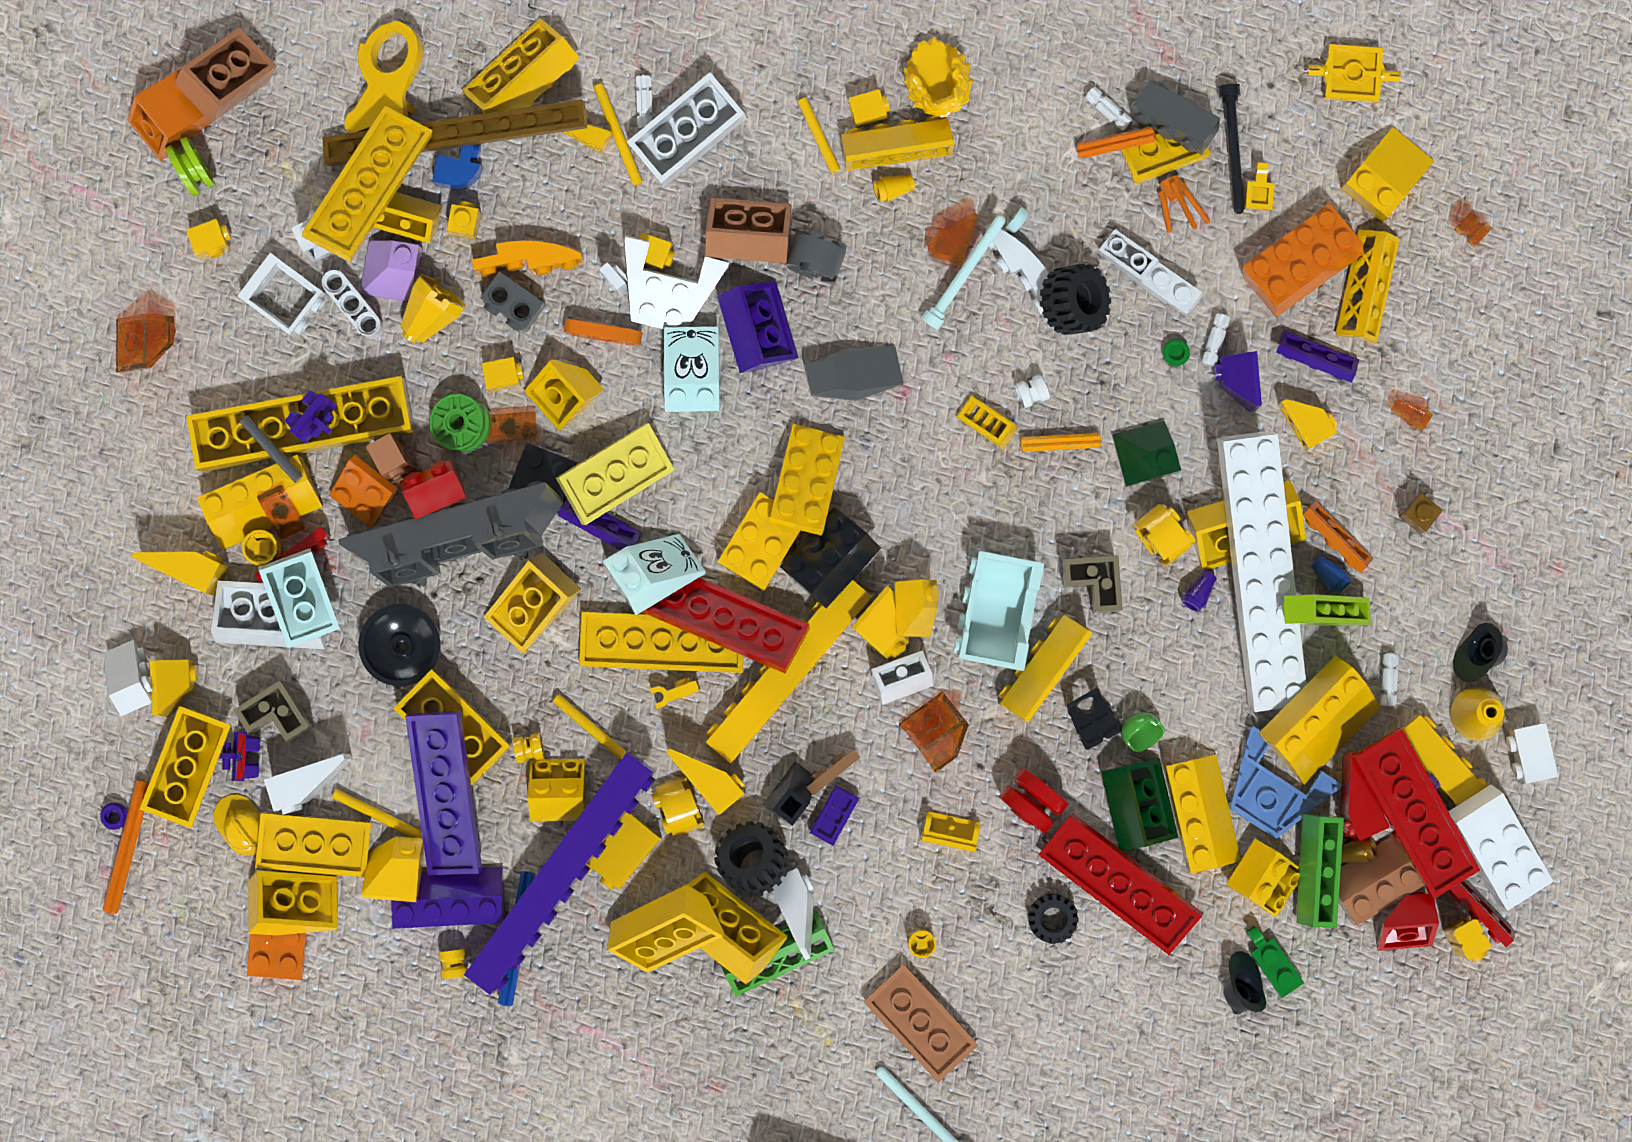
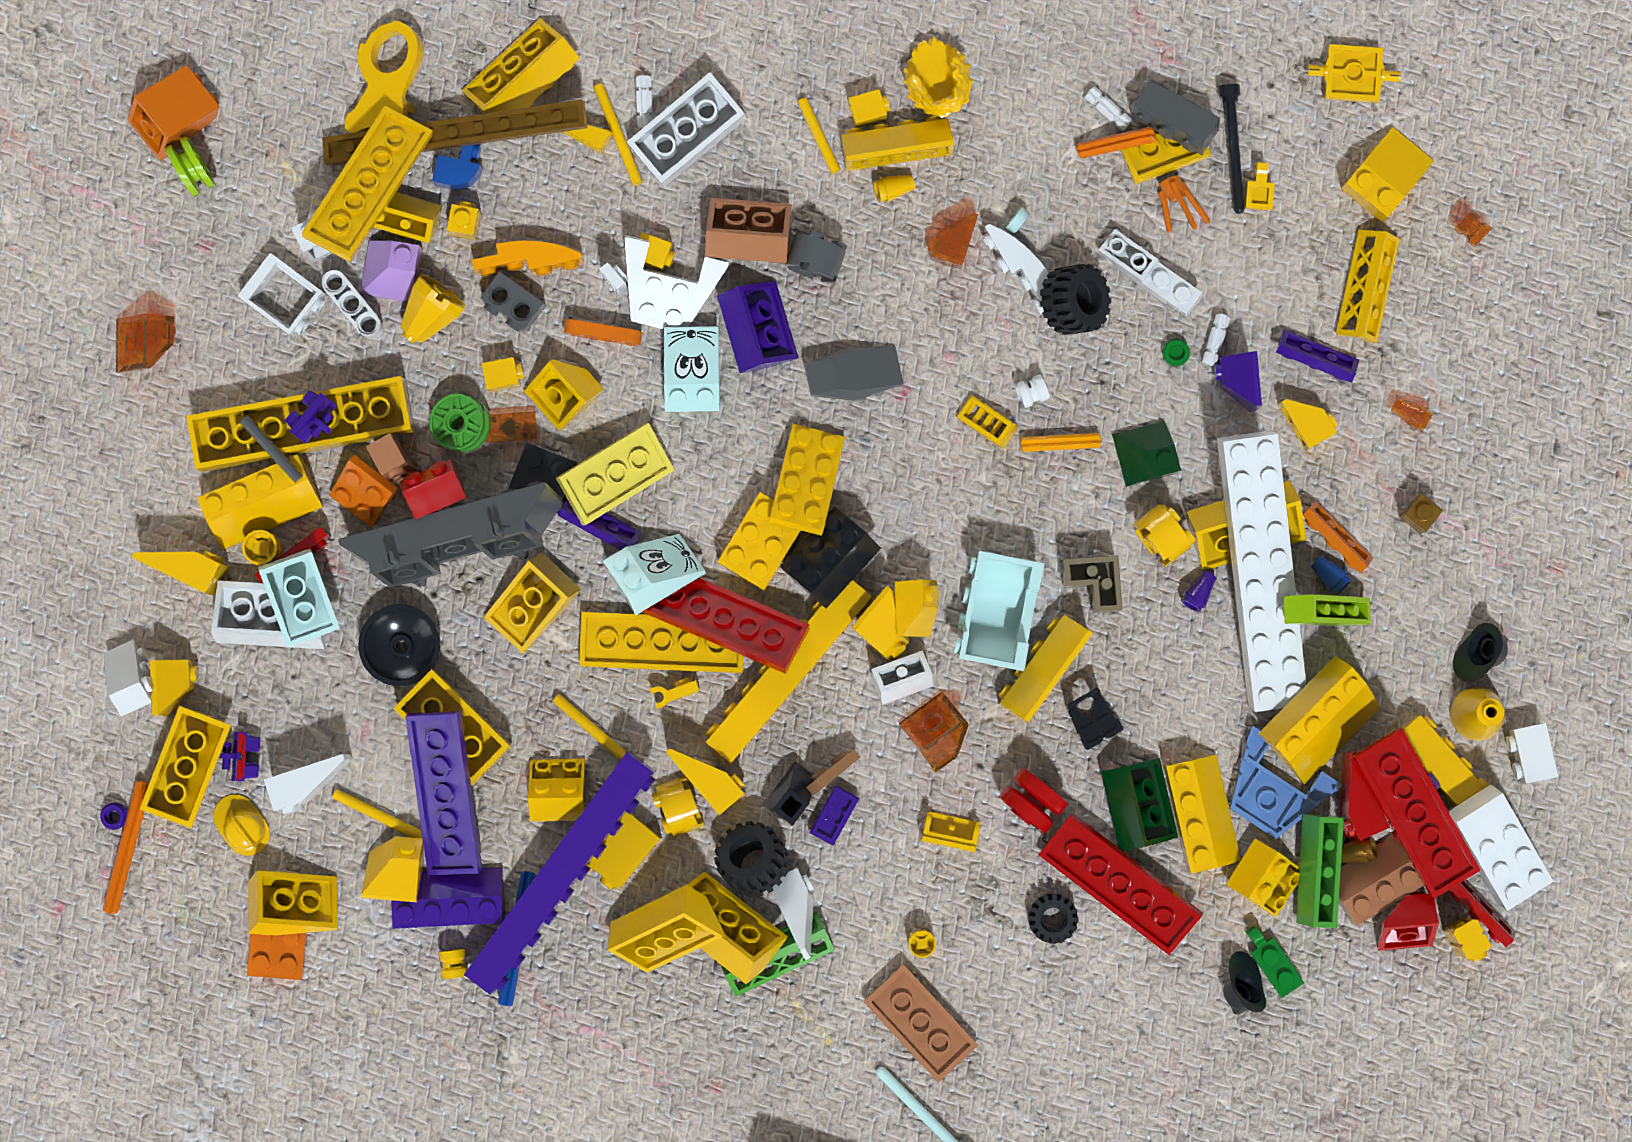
(209, 239): yellow brick -> none
(225, 74): nougat brick -> none
(276, 705): dark tan brick -> none
(281, 512): clear orange tile -> none
(313, 844): yellow plate -> none
(528, 748): yellow wheel -> none
(935, 315): light aqua piece -> none
(1142, 731): bright green hair -> none
(1302, 260): orange brick -> none
(1389, 679): white axle -> none

